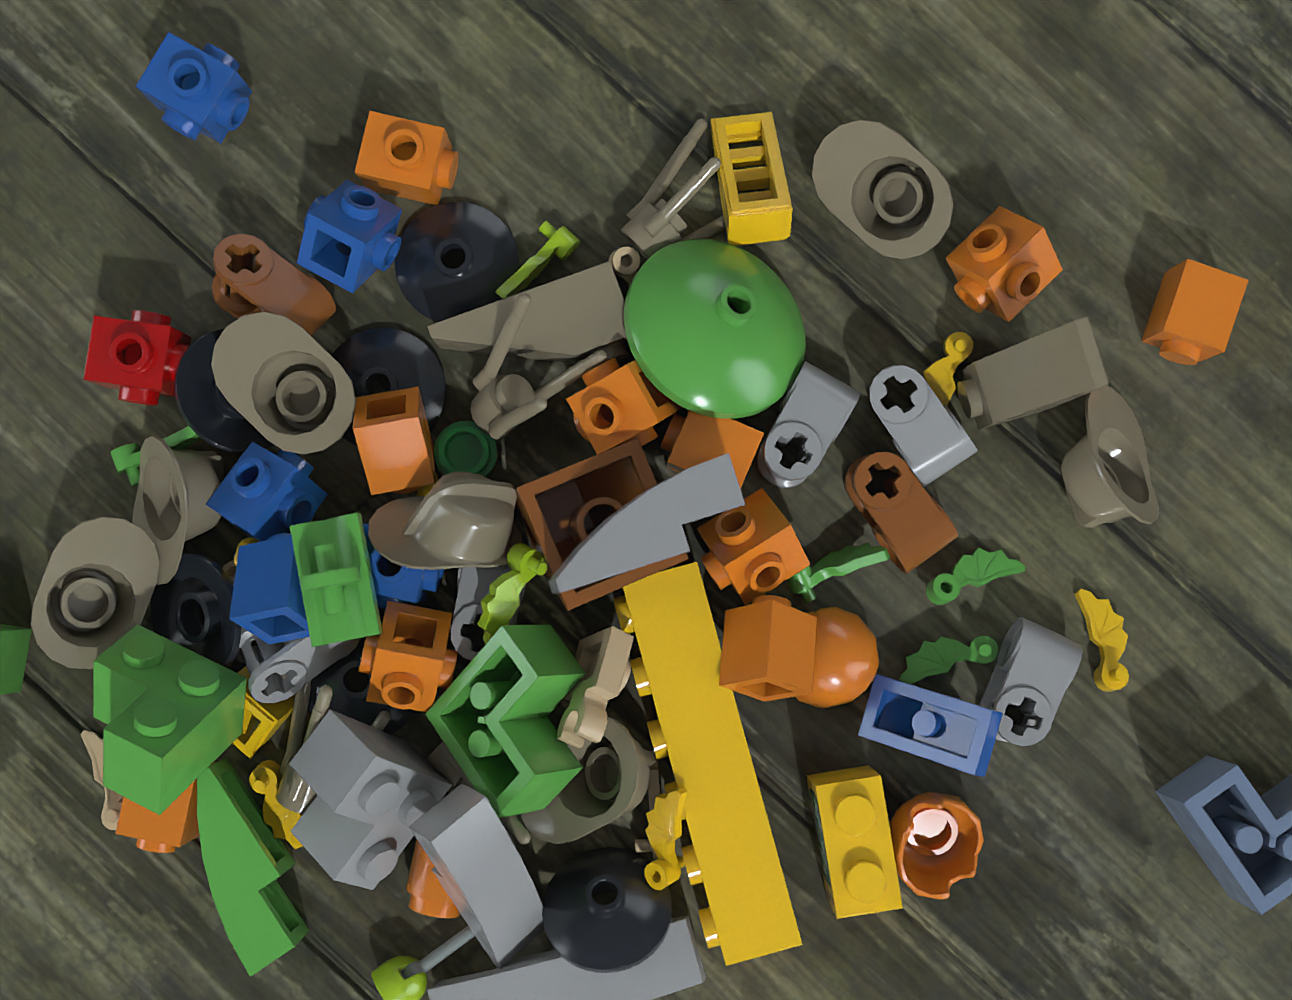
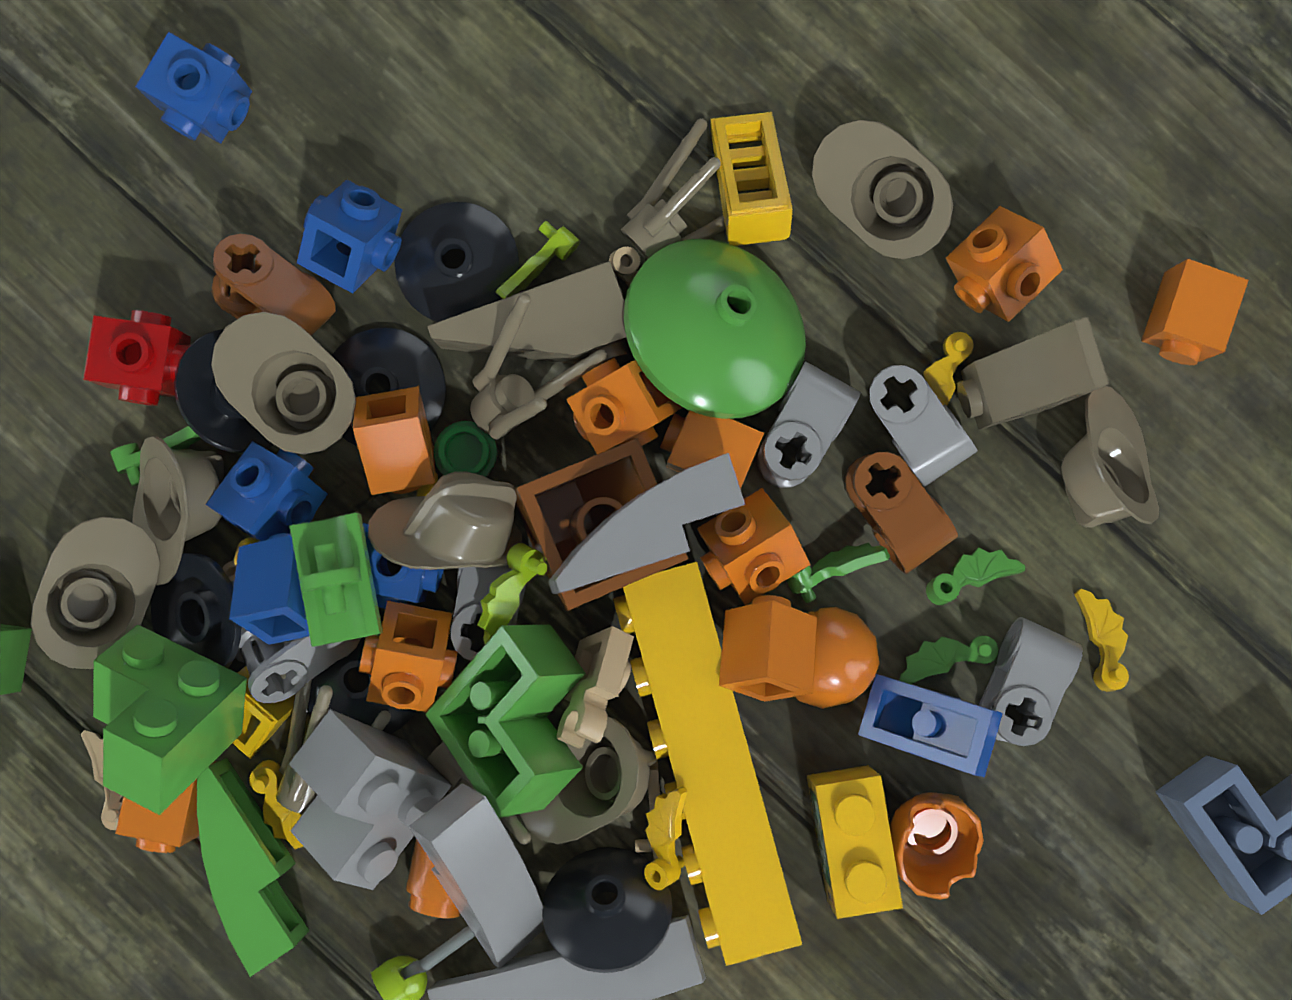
(406, 158): orange brick -> none

